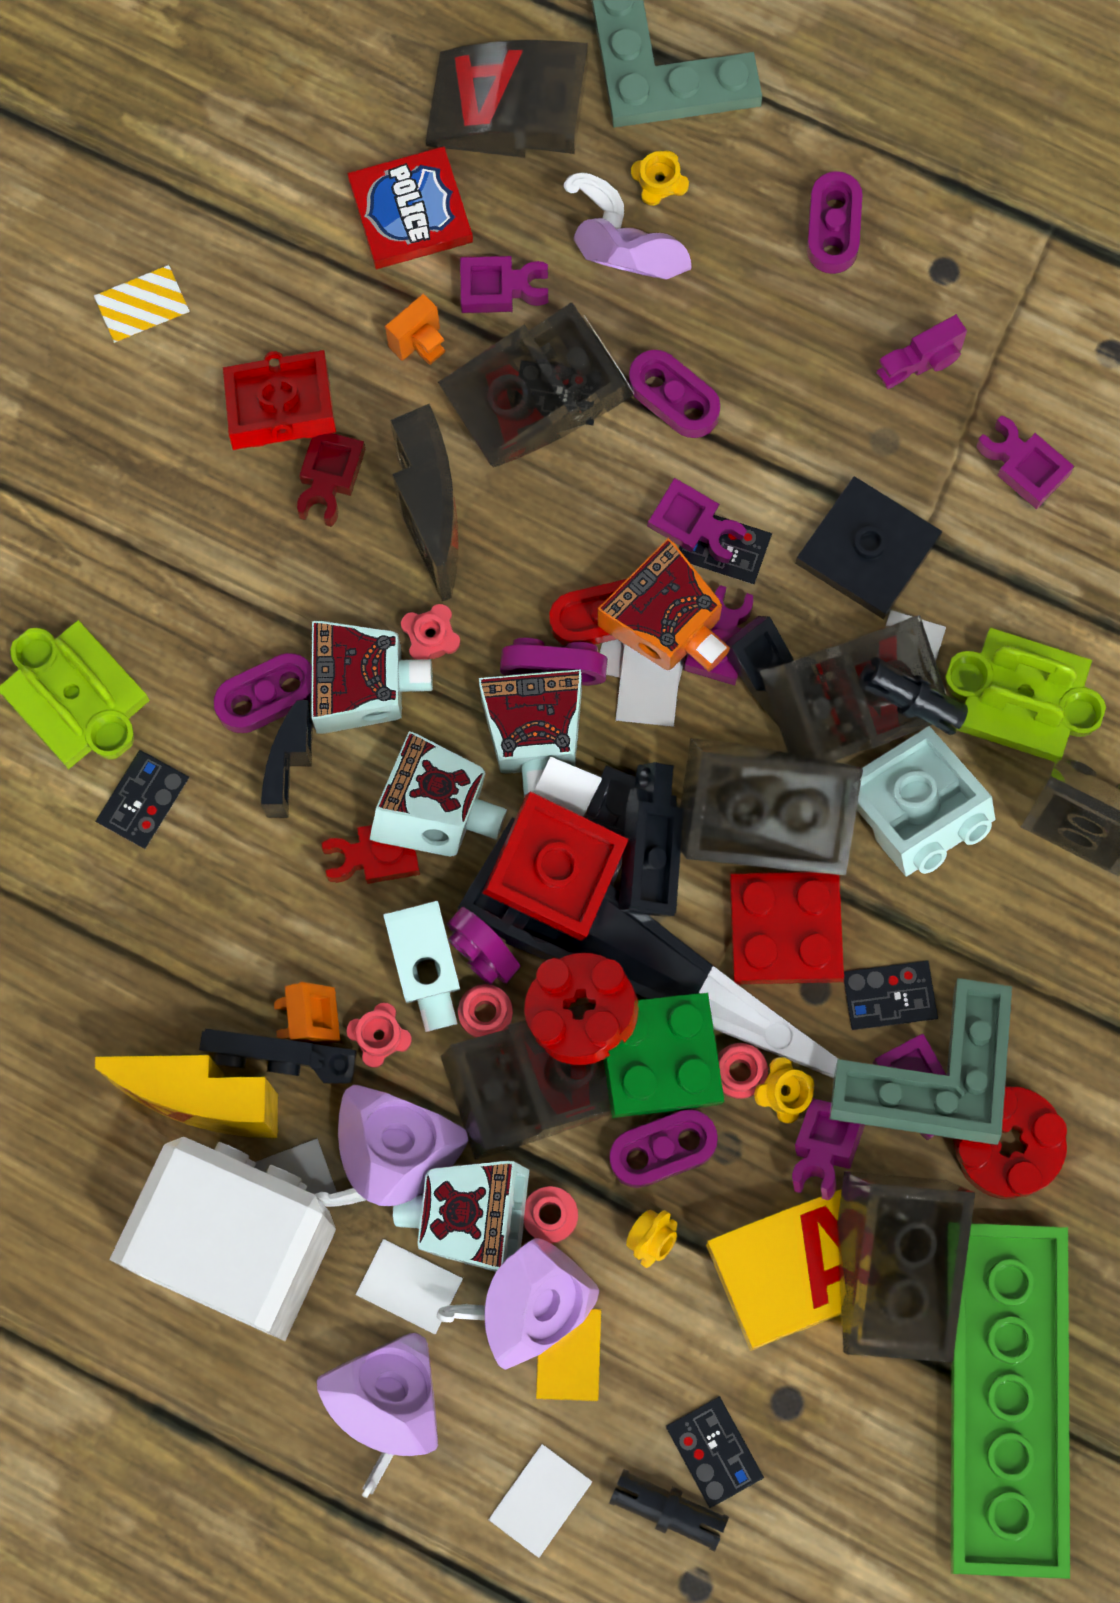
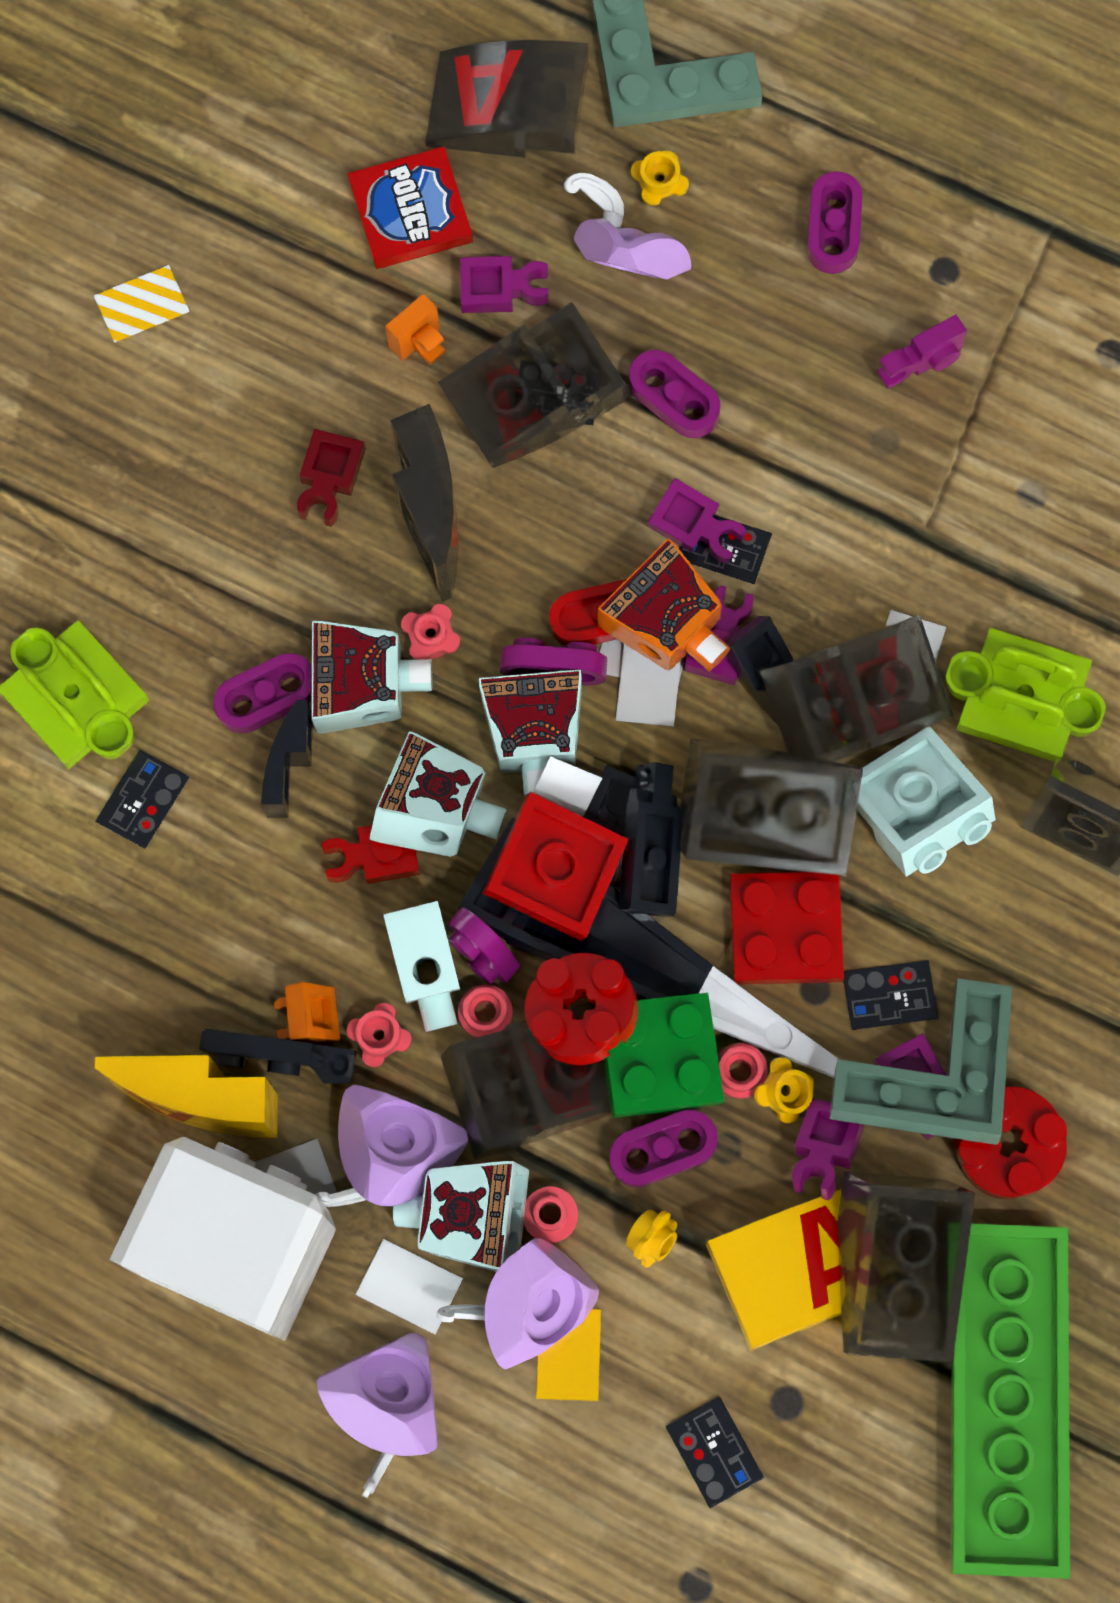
(278, 401): red plate -> none
(540, 1500): white sticker -> none
(609, 356): sticker -> none
(669, 1510): black pin -> none
(868, 547): black plate -> none
(913, 696): black pin -> none
(1030, 466): magenta plate -> none

